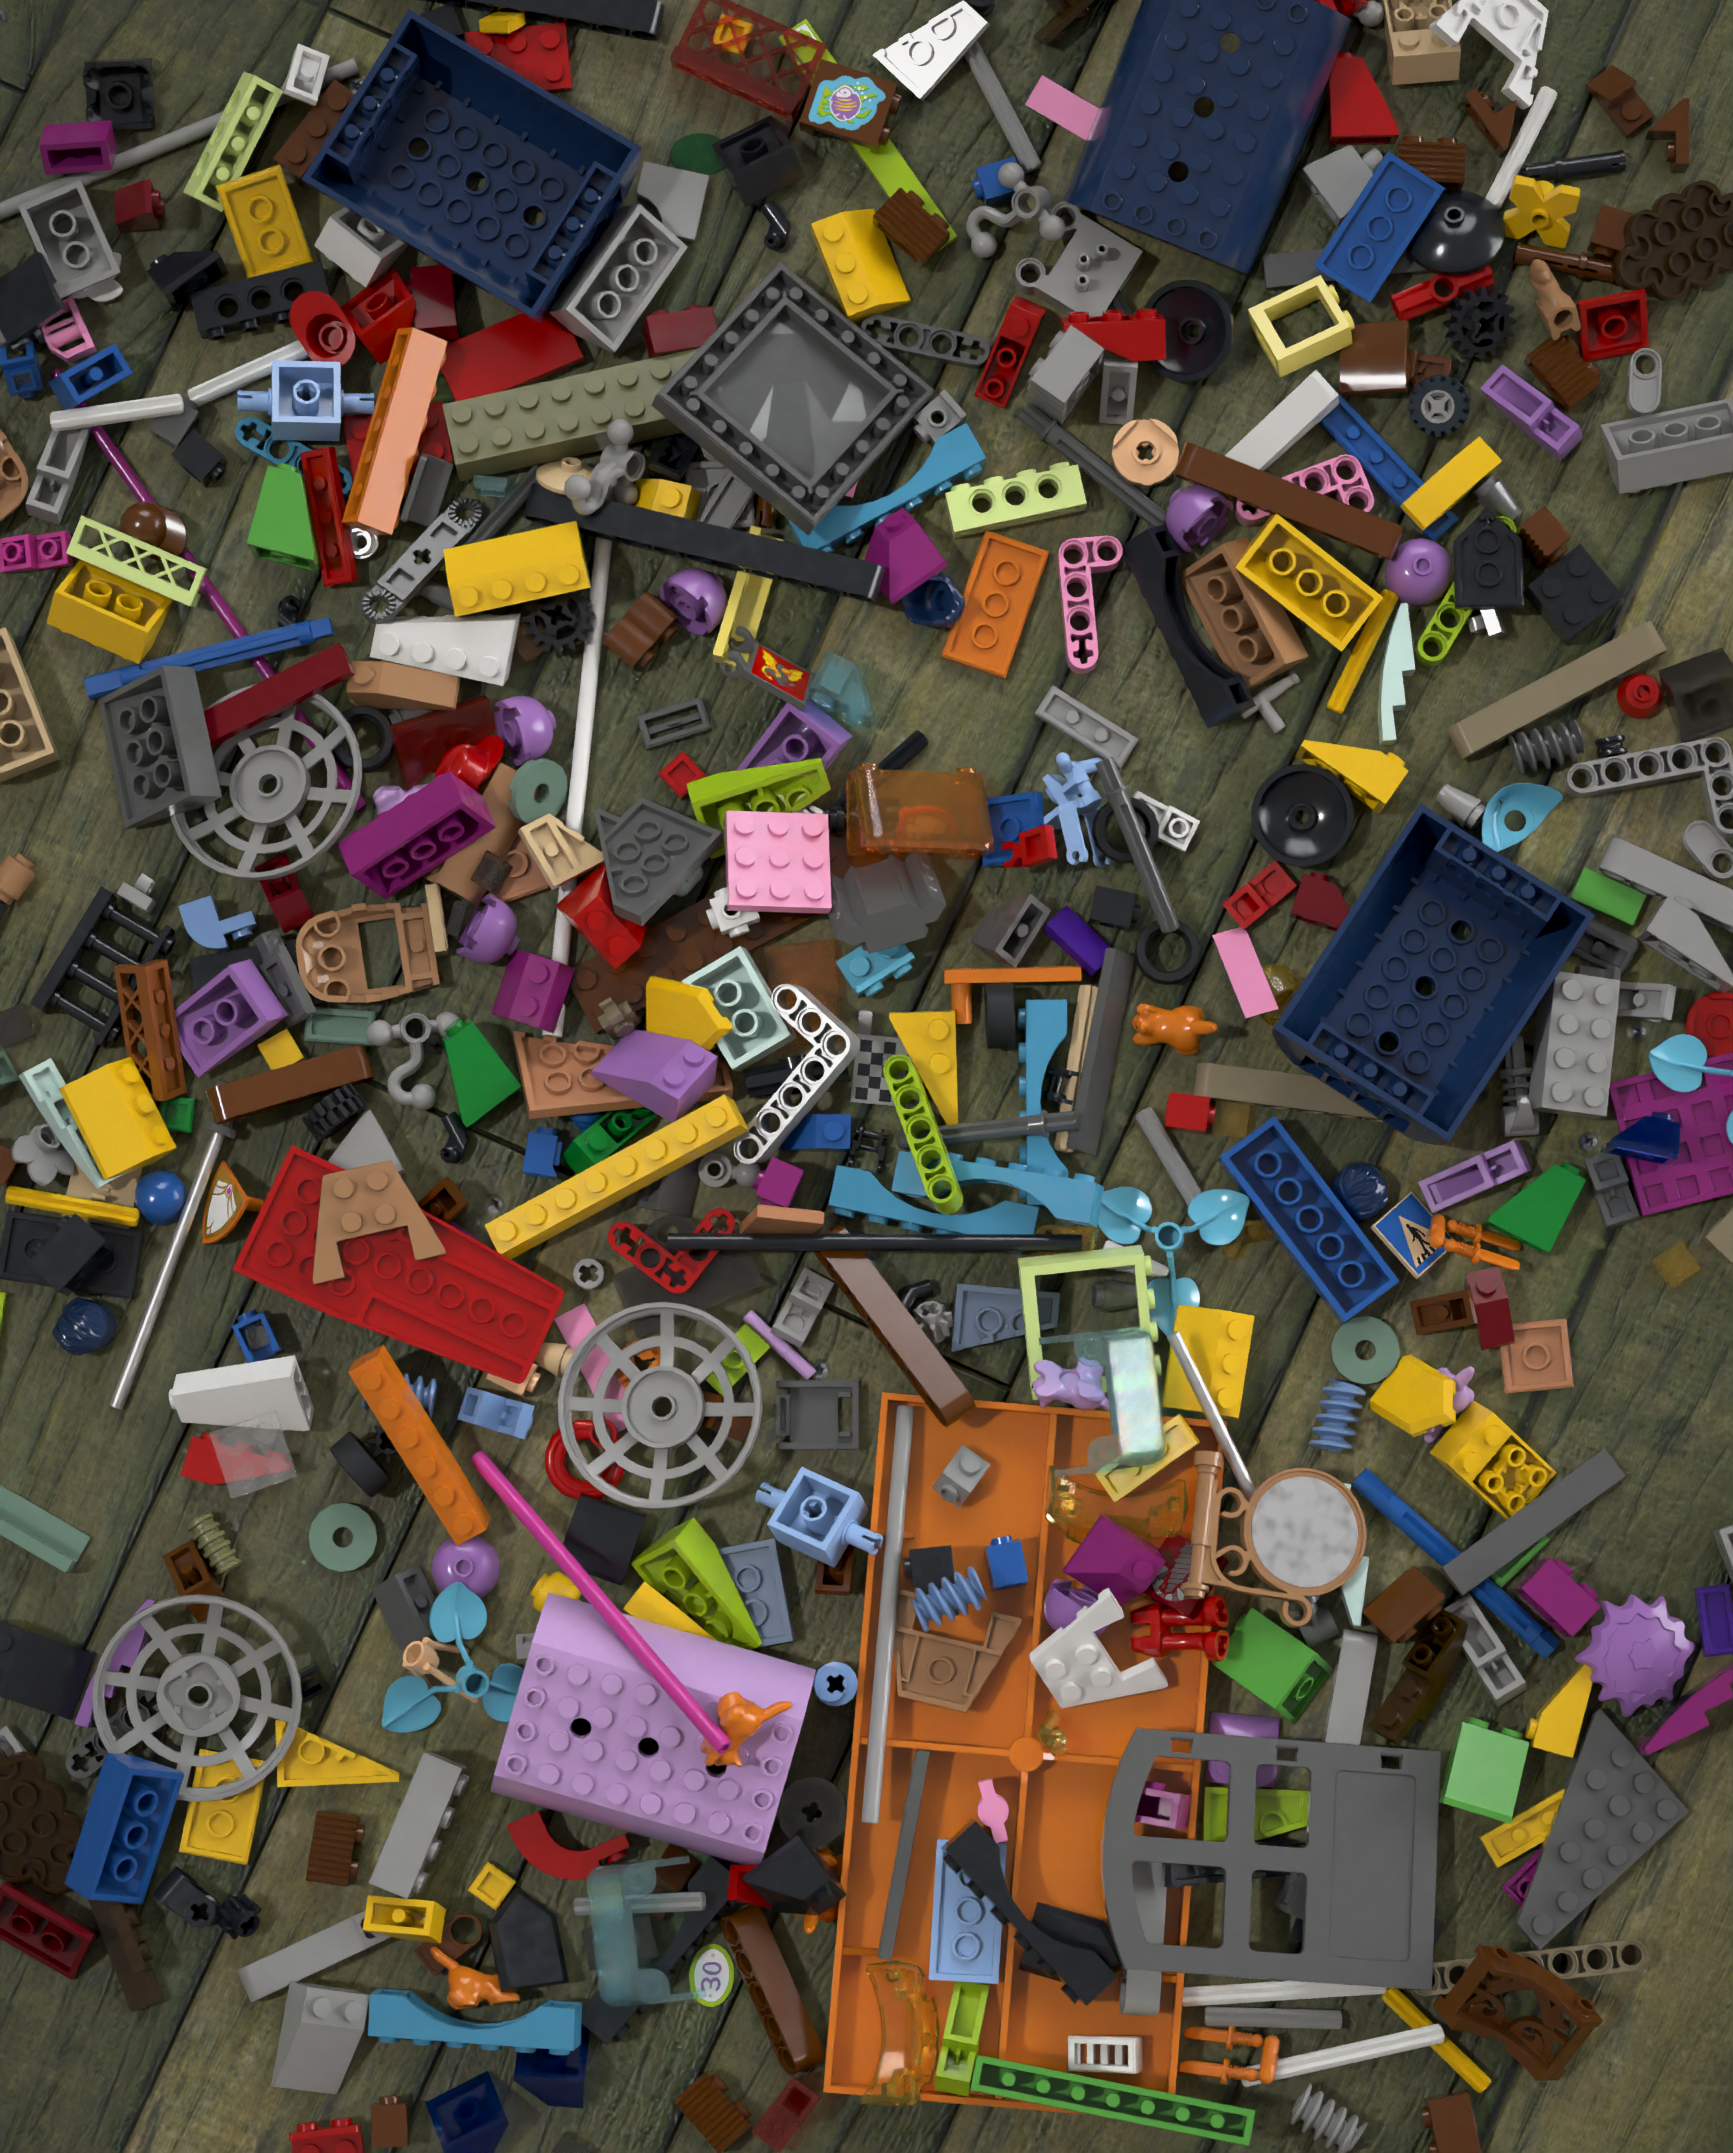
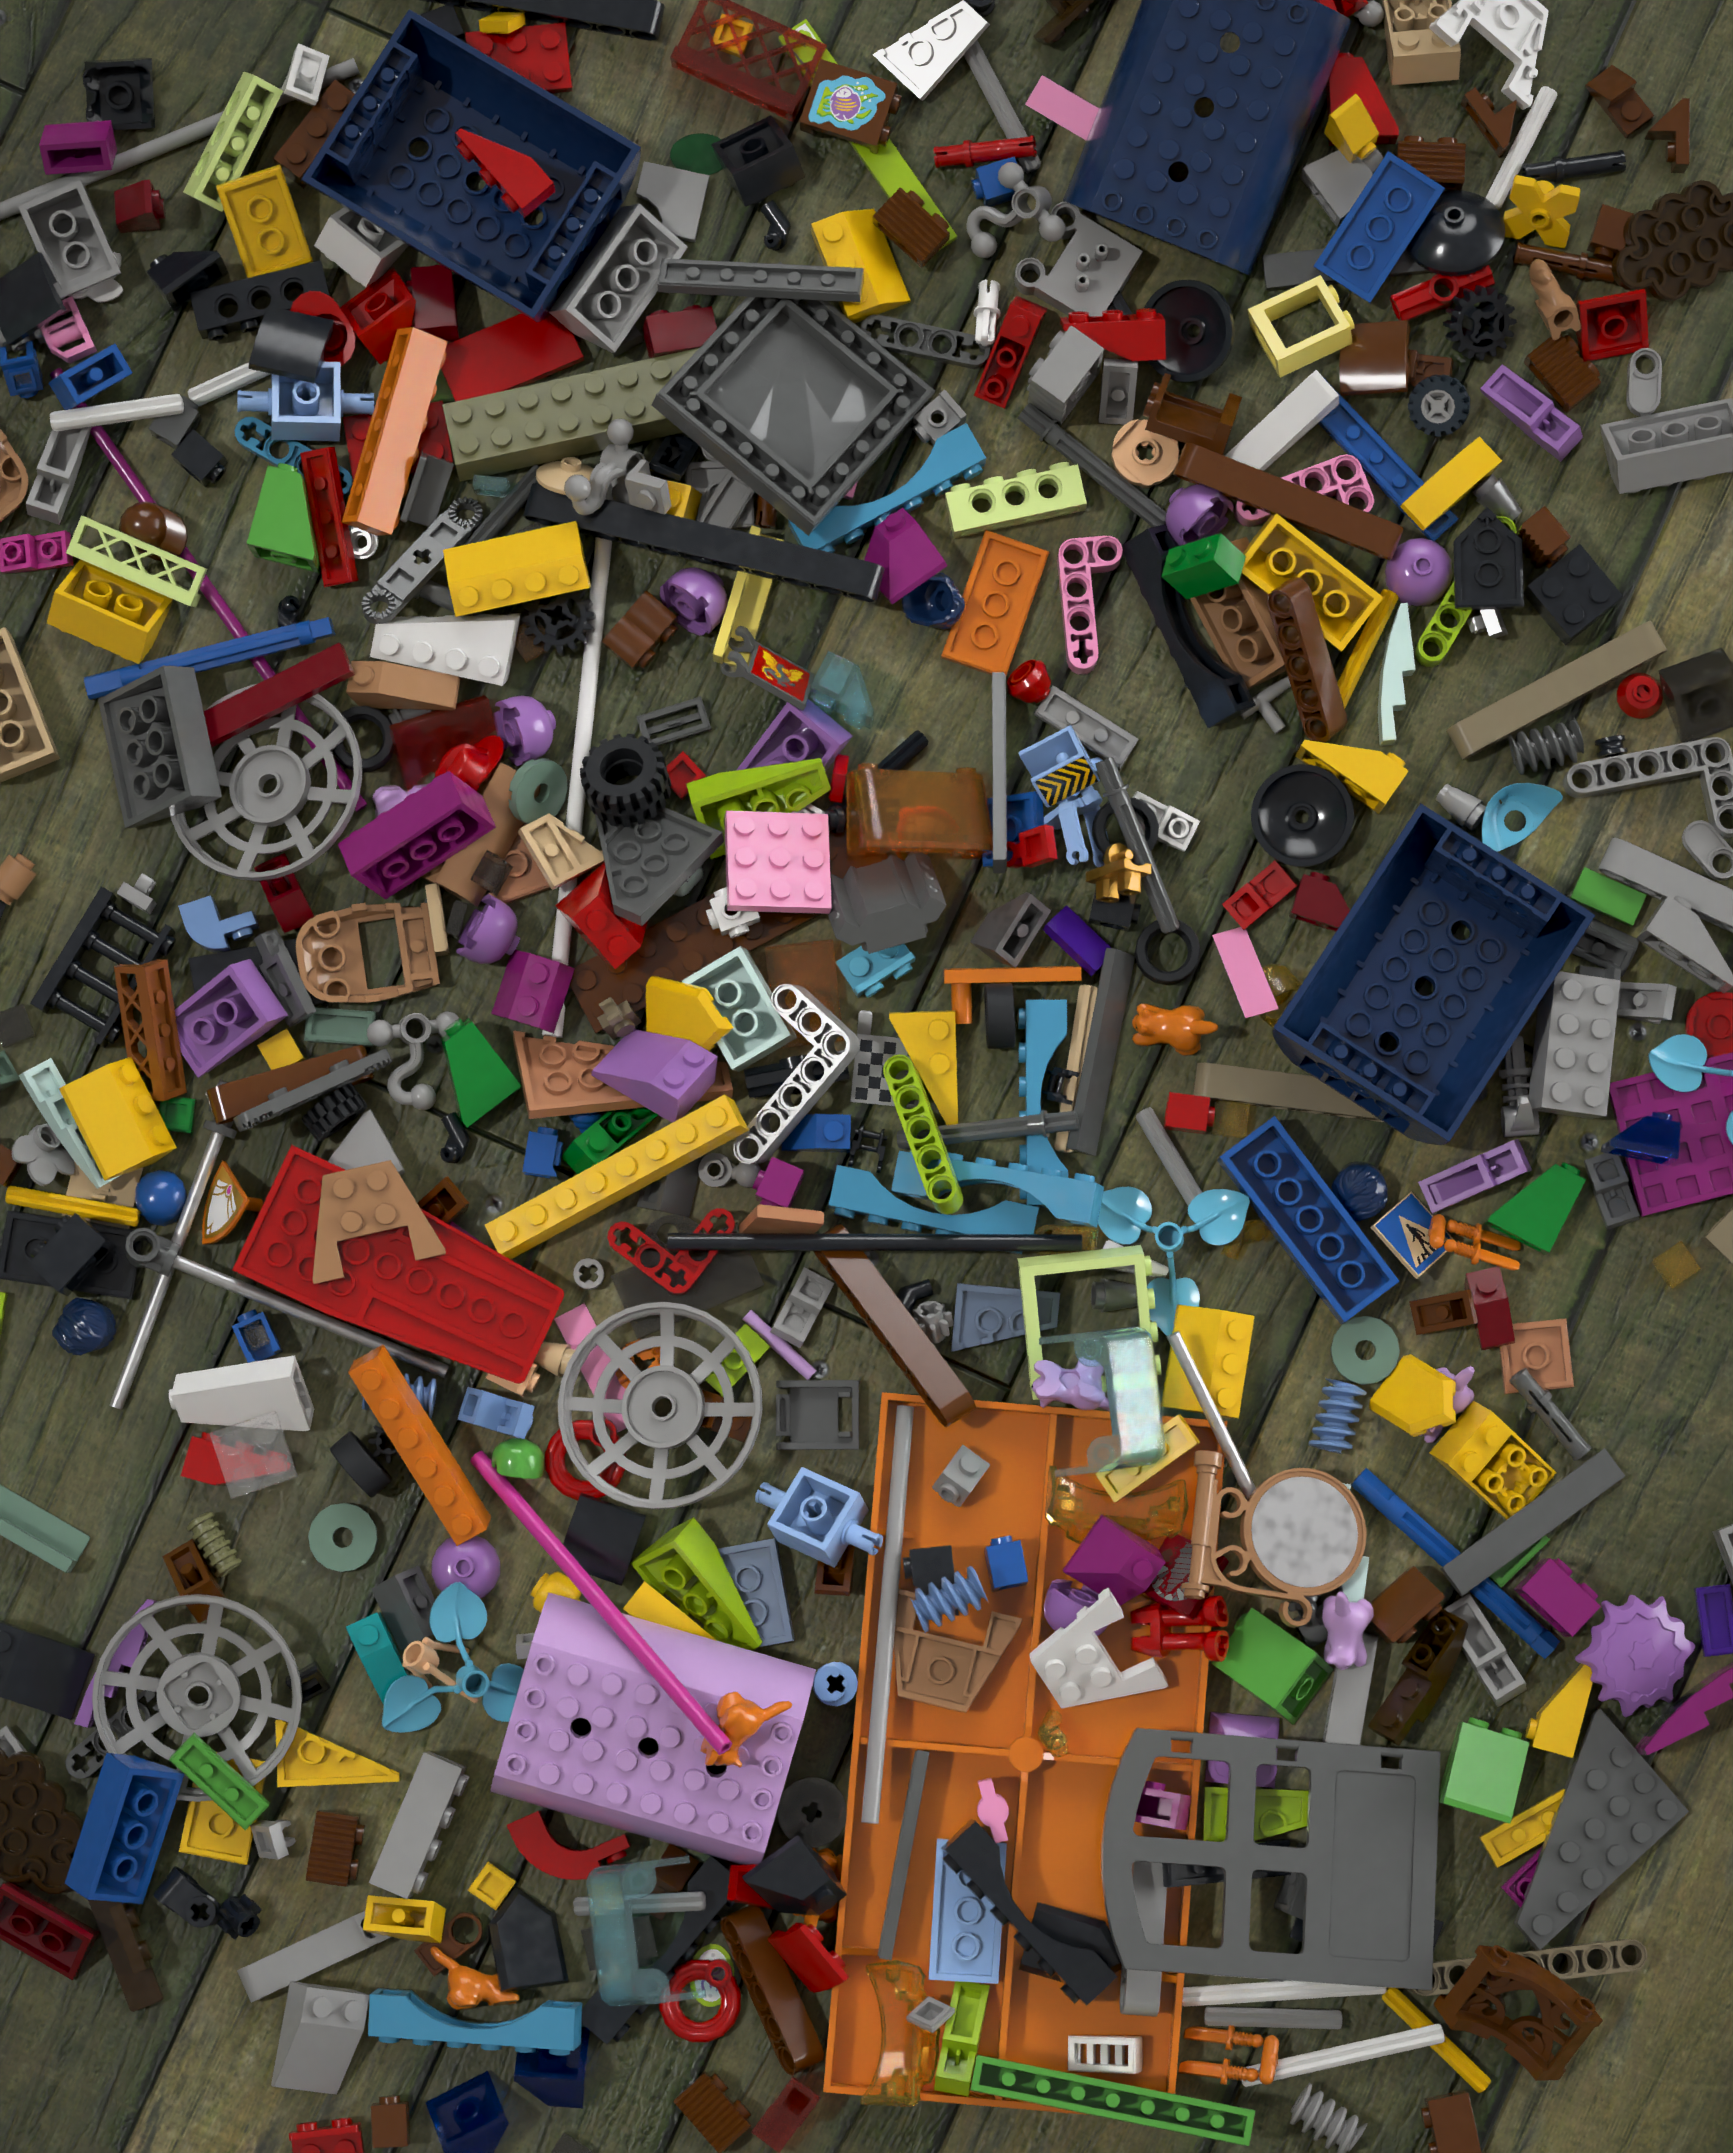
(165, 1257): none -> flat silver piece
(219, 1781): none -> bright green tile
(270, 1838): none -> light grey tile
(284, 1101): none -> dark grey piece
(291, 344): none -> black slope
(377, 1652): none -> teal slope
(514, 173): none -> red slope
(518, 1459): none -> bright green hair
(617, 760): none -> black tyre
(646, 490): none -> light grey bracket
(729, 2003): none -> red piece
(760, 280): none -> dark grey tile
(808, 1957): none -> red slope
(838, 778): none -> red tile
(930, 2014): none -> light grey slope
(987, 151): none -> red pin
(987, 313): none -> white axle
(999, 772): none -> tile
(1029, 682): none -> red cone
(1059, 781): none -> piece
(1117, 874): none -> pearl gold hips
(1189, 419): none -> reddish brown panel
(1203, 566): none -> green brick
(1307, 660): none -> reddish brown beam
(1345, 1629): none -> lavender animal
(1352, 130): none -> yellow slope
(1524, 1383): none -> dark grey pin

